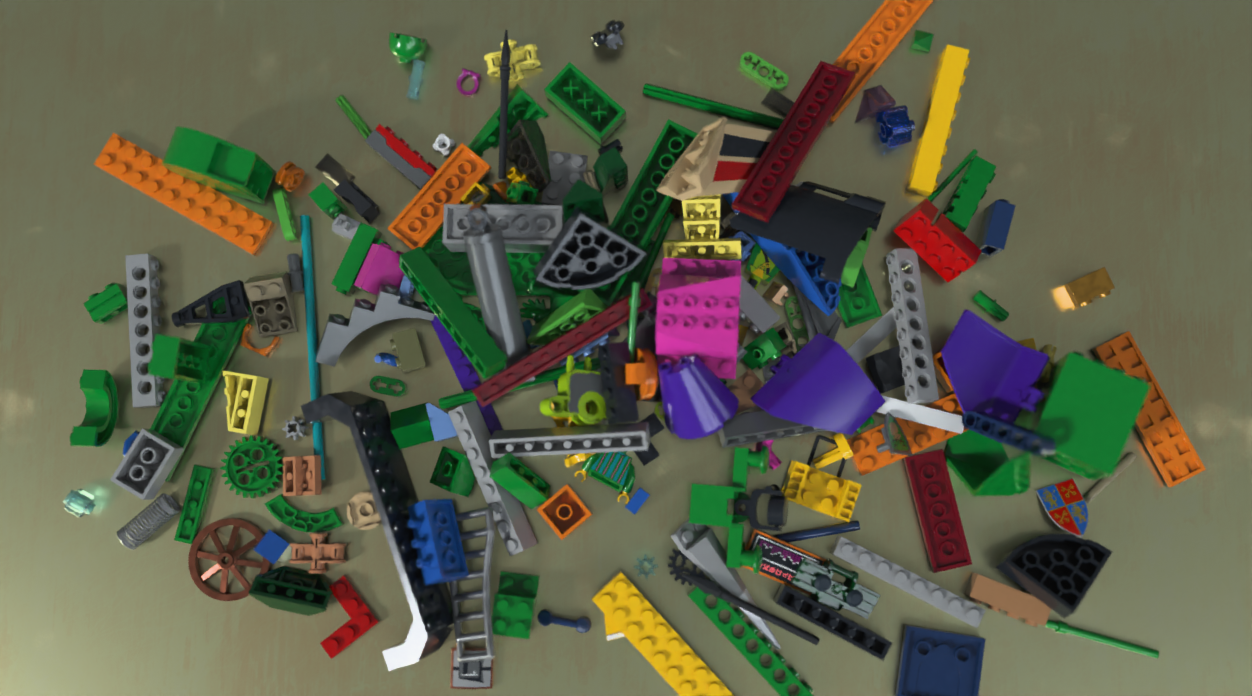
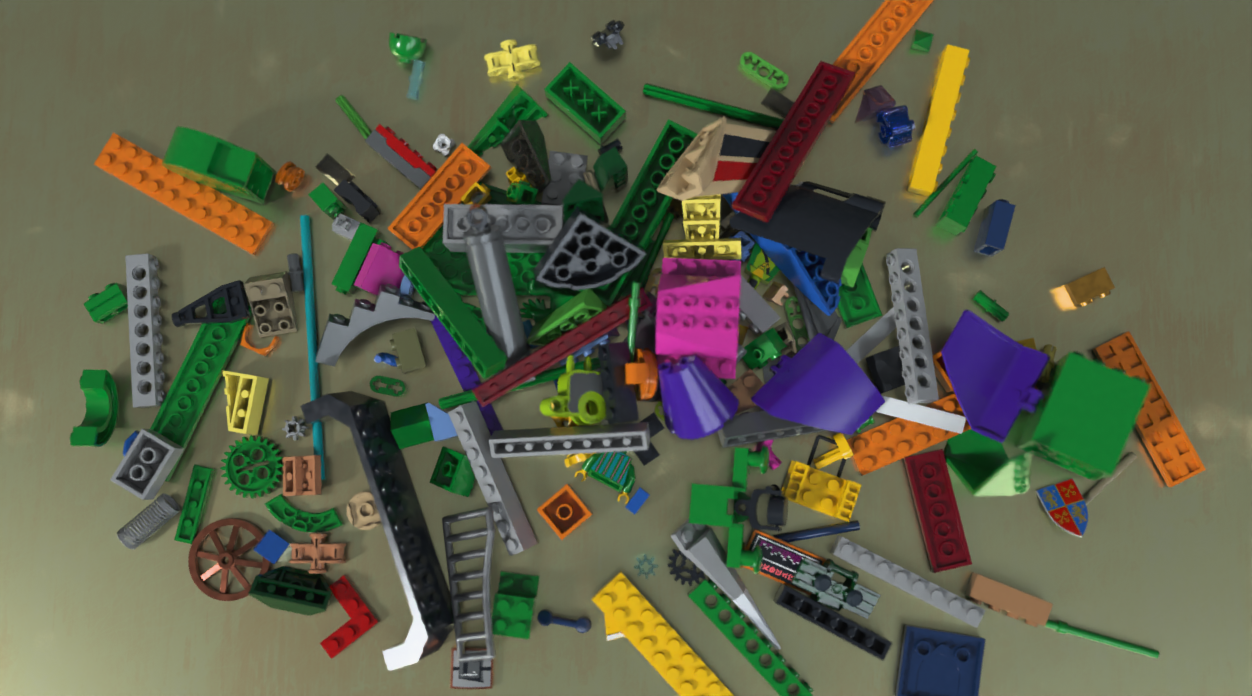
(79, 502): clear light blue head -> none
(179, 359): green brick -> none
(285, 214): bright green beam -> none
(437, 541): blue piece -> none
(475, 76): magenta piece -> none
(501, 190): orange slope -> none
(504, 77): black piece -> none
(520, 480): green brick -> none
(710, 587): black piece -> none
(894, 438): shield -> none
(938, 244): red piece -> none
(1009, 433): dark blue beam -> none
(1056, 569): black brick -> none

